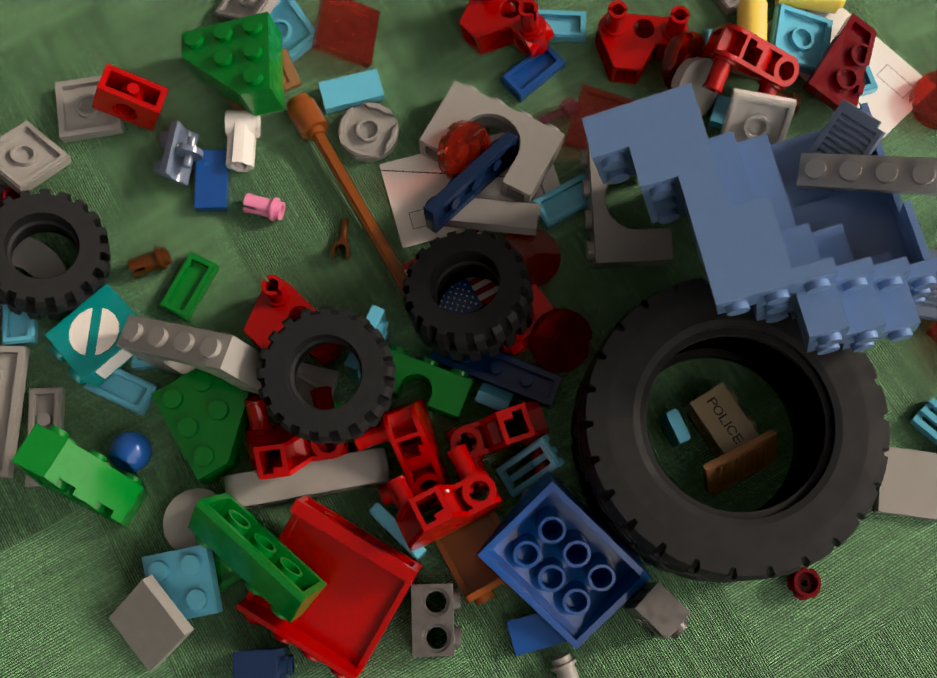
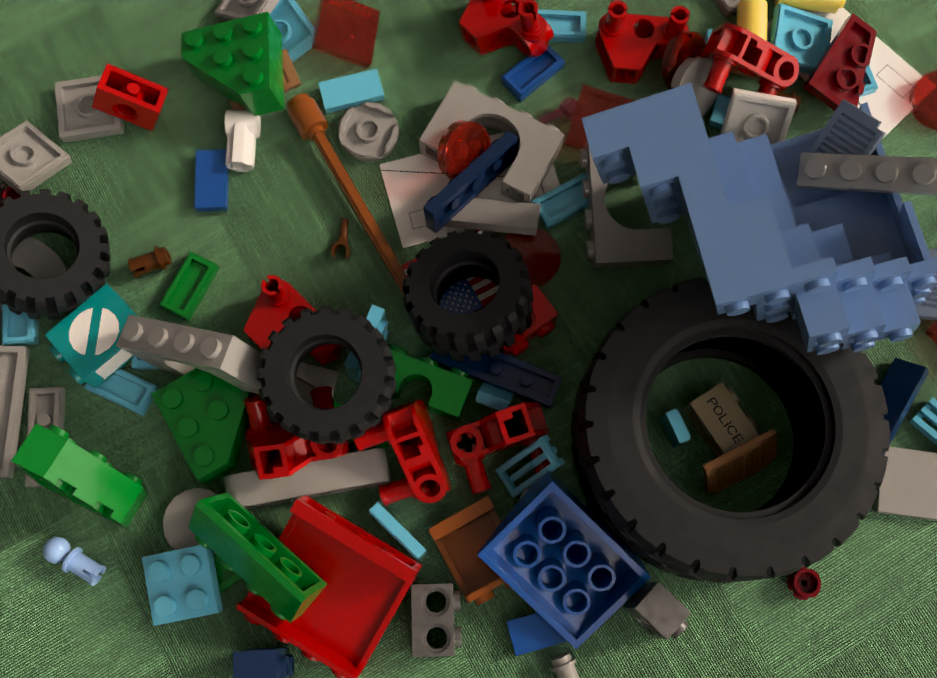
(59, 550): none -> light blue pin
(130, 451): blue piece -> none
(151, 623): light grey tile -> none
(178, 155): sand blue hips -> none
(266, 207): bright pink pin -> none
(454, 500): red piece -> none
(560, 340): tile -> none
(900, 389): none -> dark blue tile

